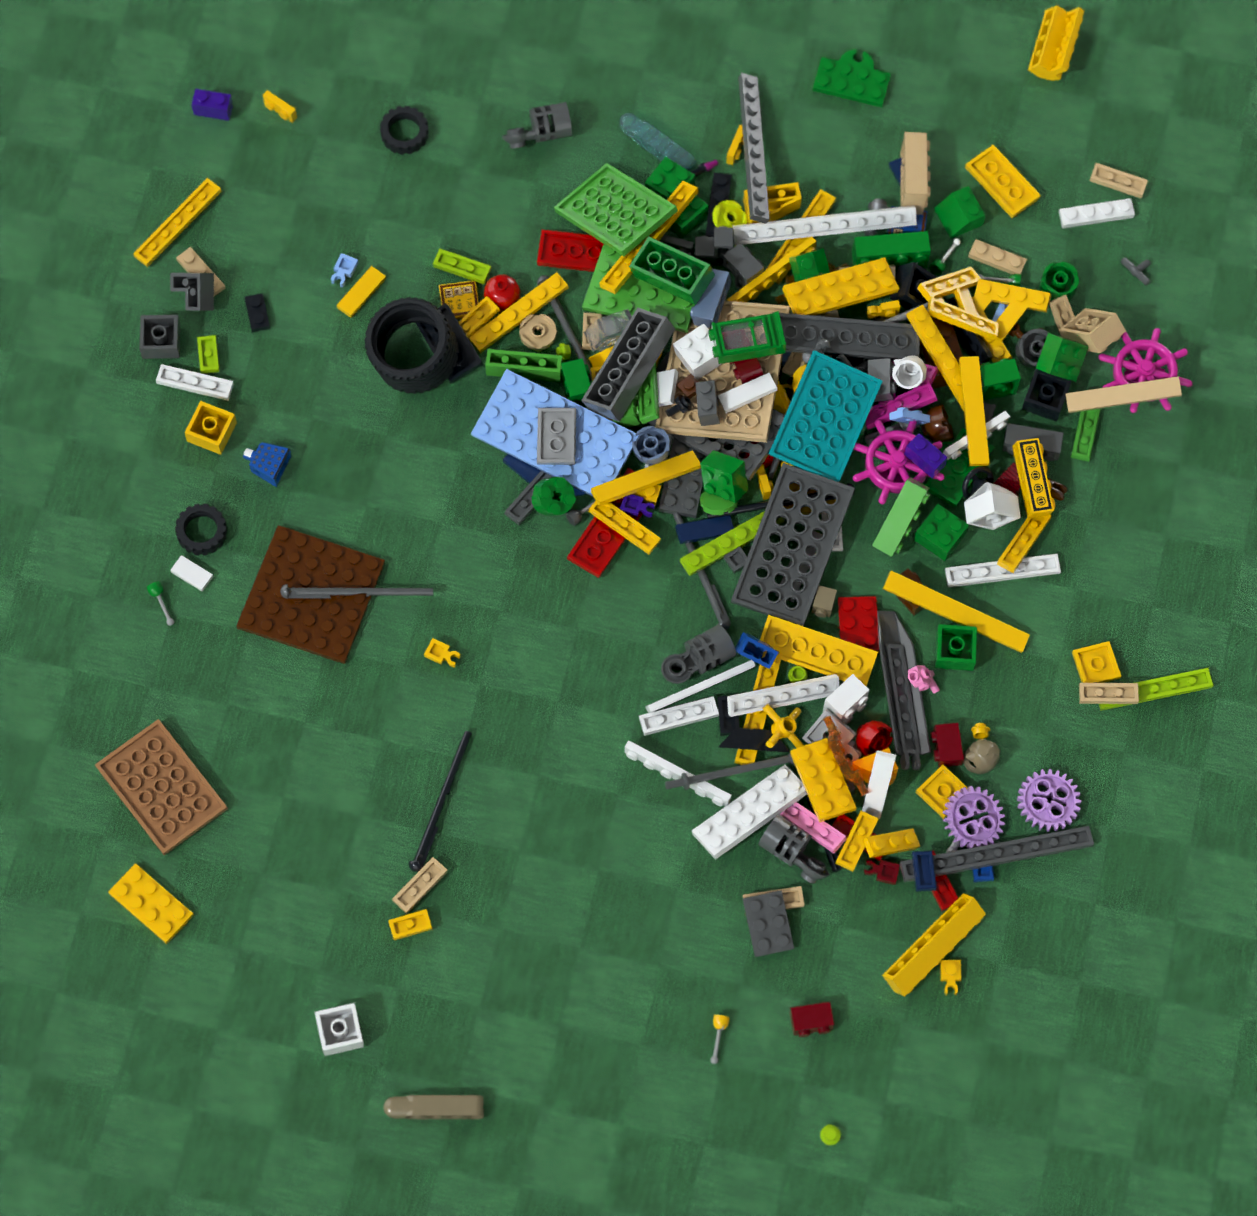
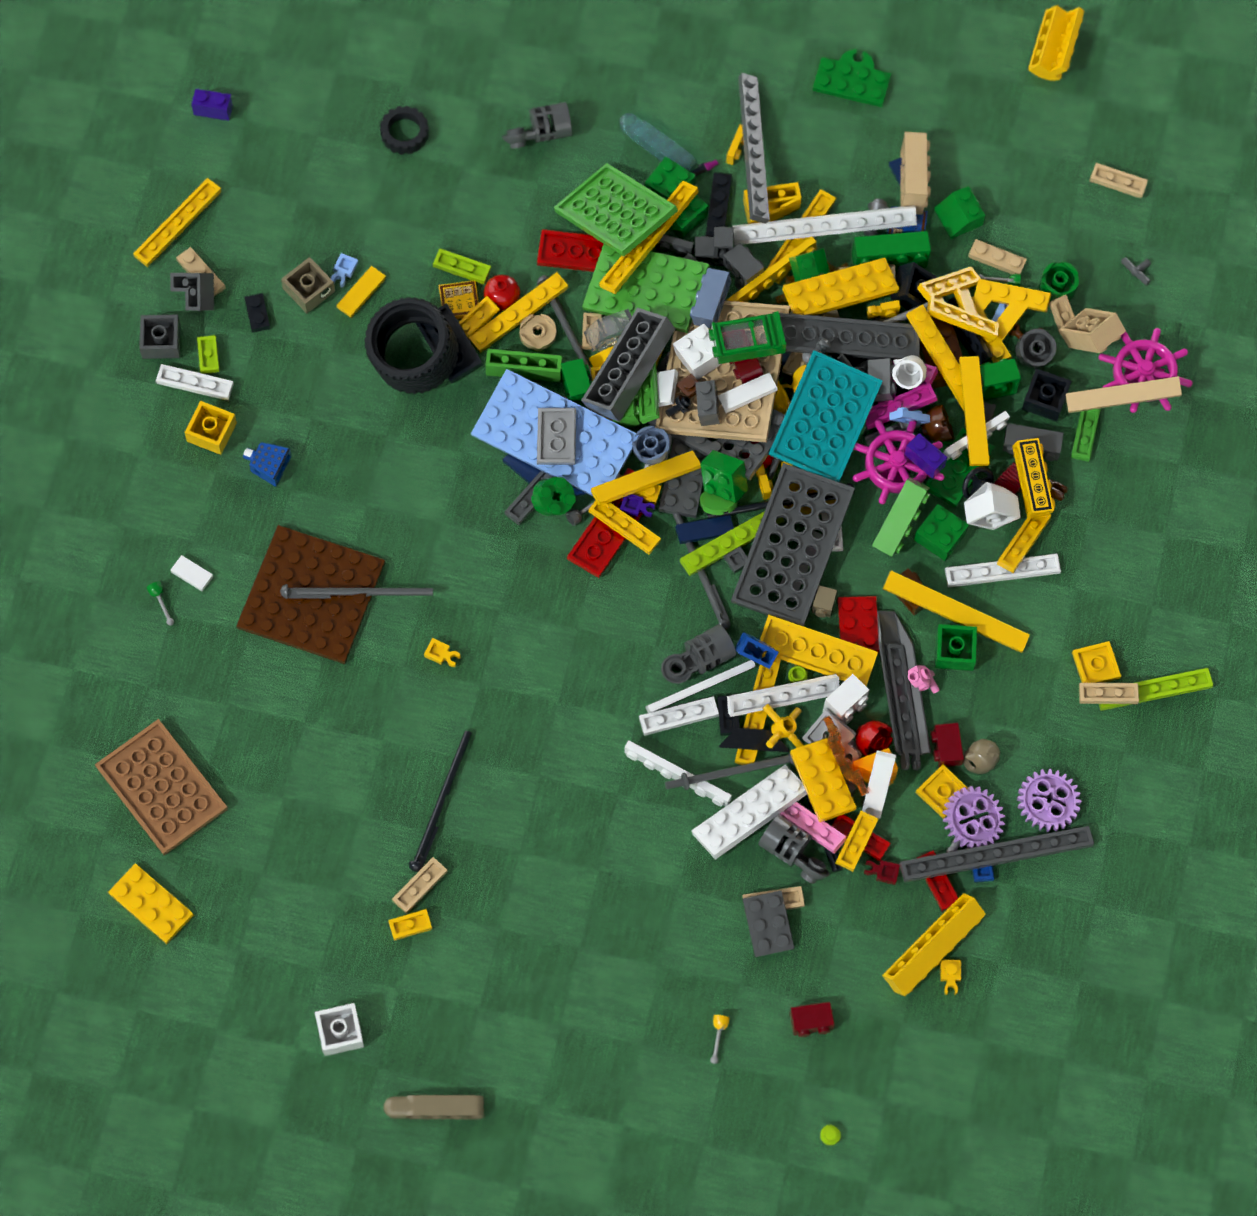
(203, 511): black tyre -> none
(284, 110): yellow plate -> none
(308, 285): none -> dark tan brick
(564, 351): lime plate -> none
(672, 270): green brick -> none
(732, 208): neon yellow tile -> none
(891, 843): yellow plate -> none
(924, 871): dark blue tile -> none
(938, 265): green hinge -> none
(980, 731): yellow plate -> none
(1002, 181): yellow plate -> none
(1062, 357): green brick -> none
(1096, 213): white plate -> none

